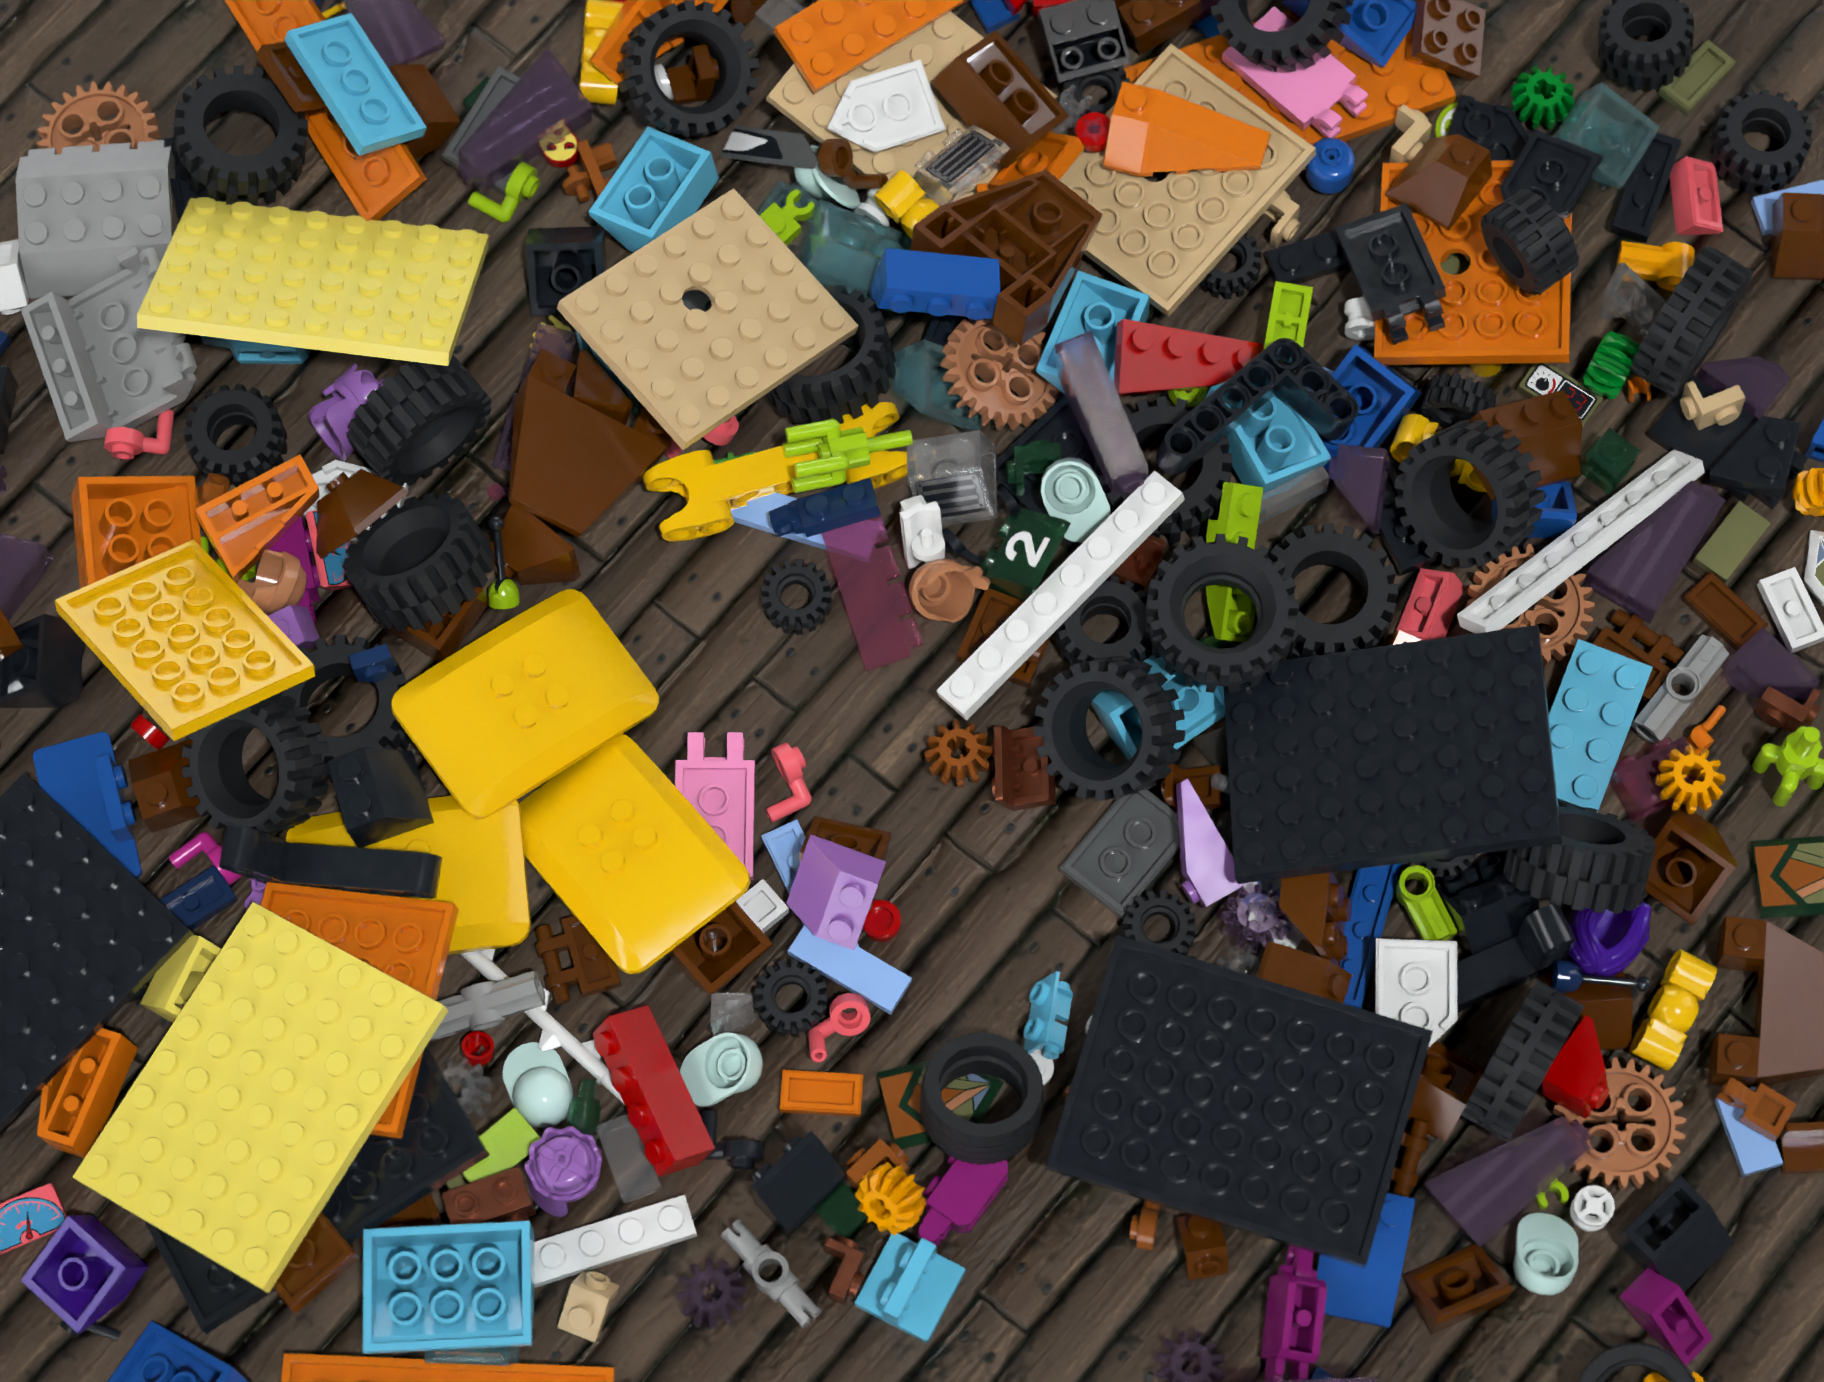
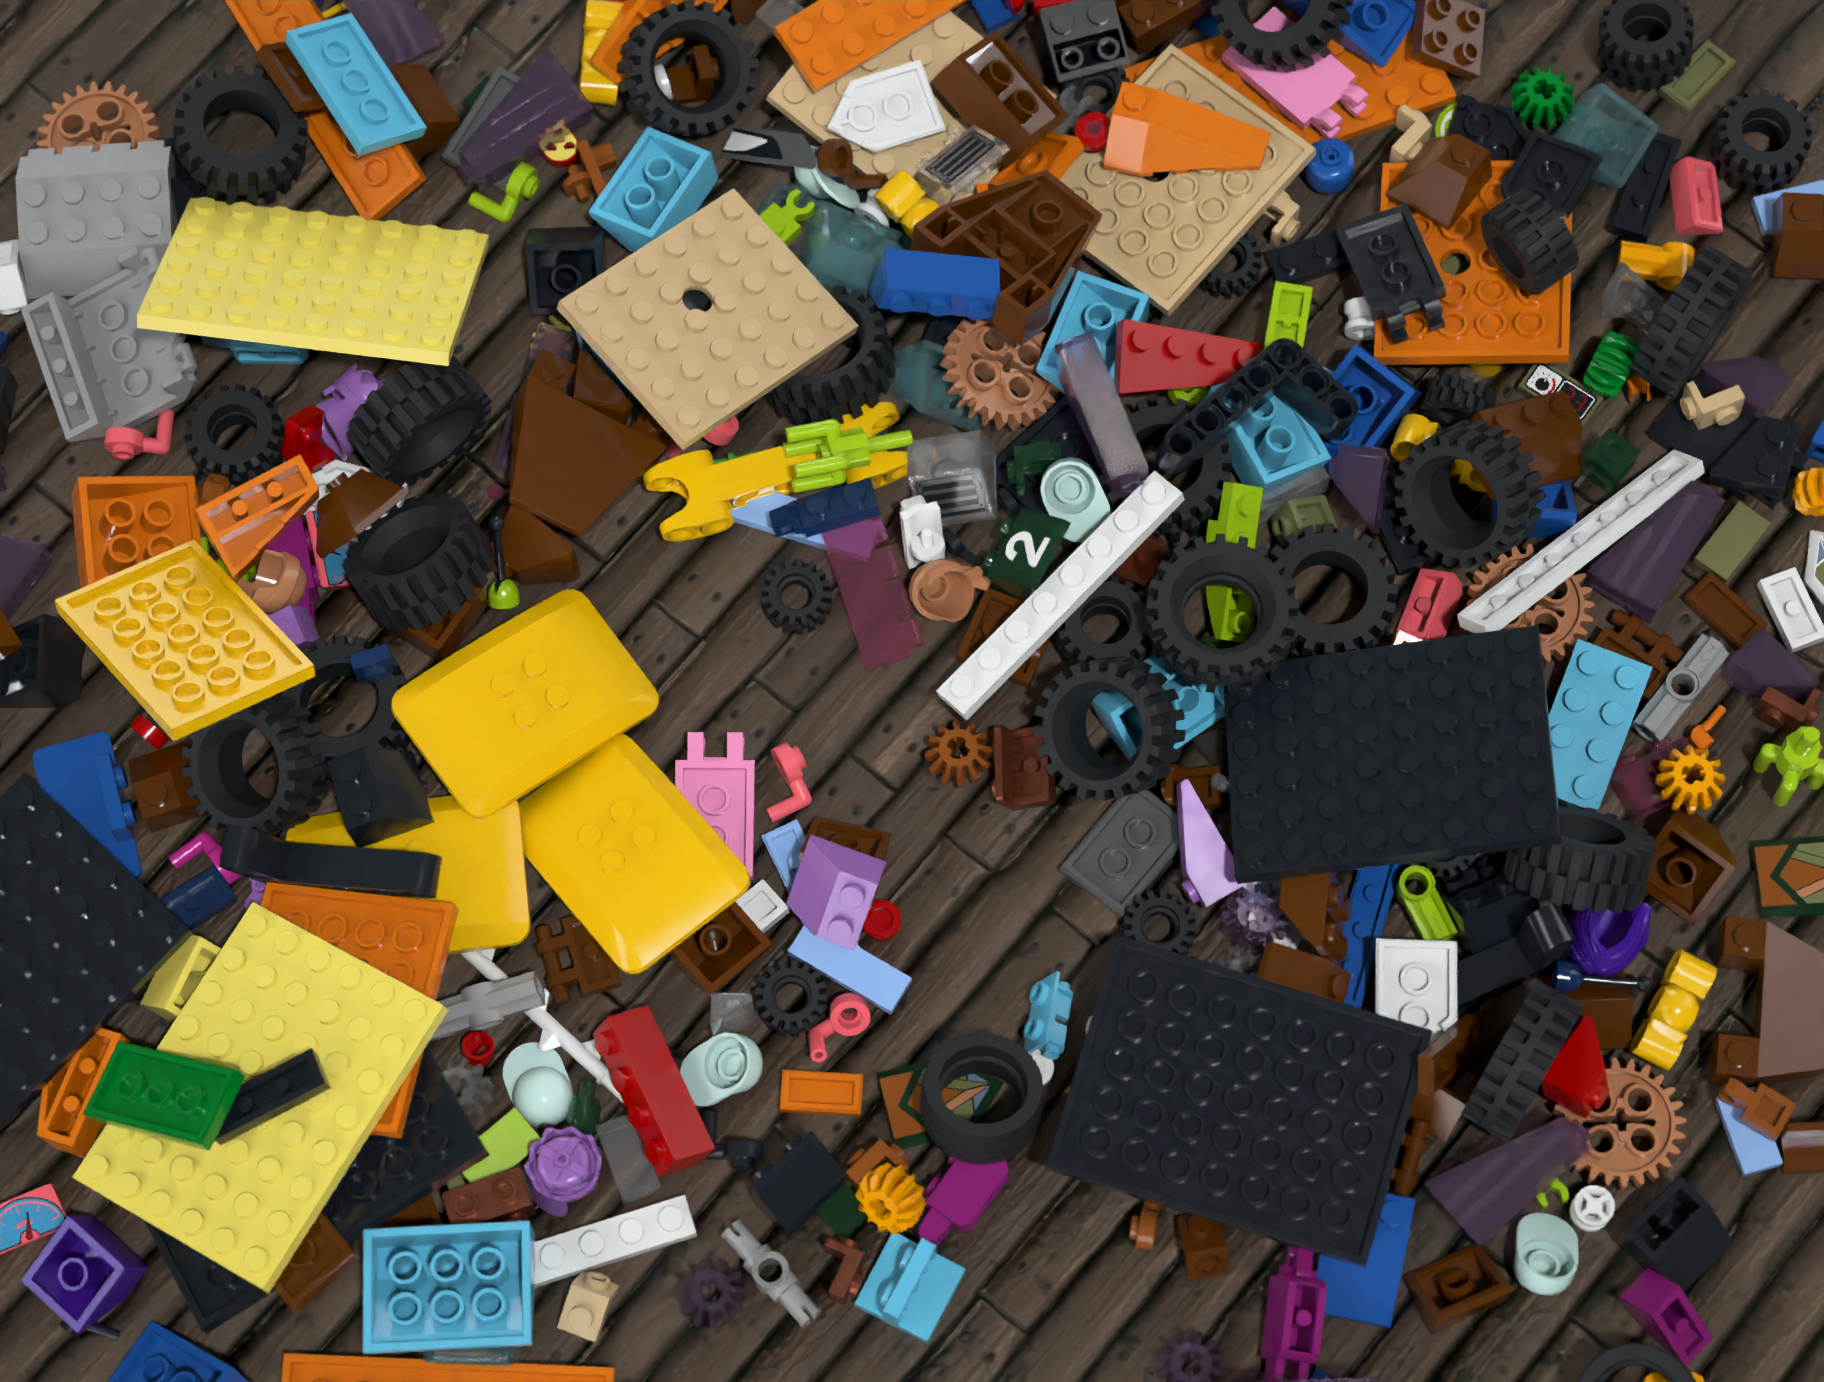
(164, 1095): none -> green tile
(274, 1094): none -> black plate
(303, 437): none -> red bracket
(1301, 513): none -> olive bracket
(1449, 1054): none -> reddish brown tile

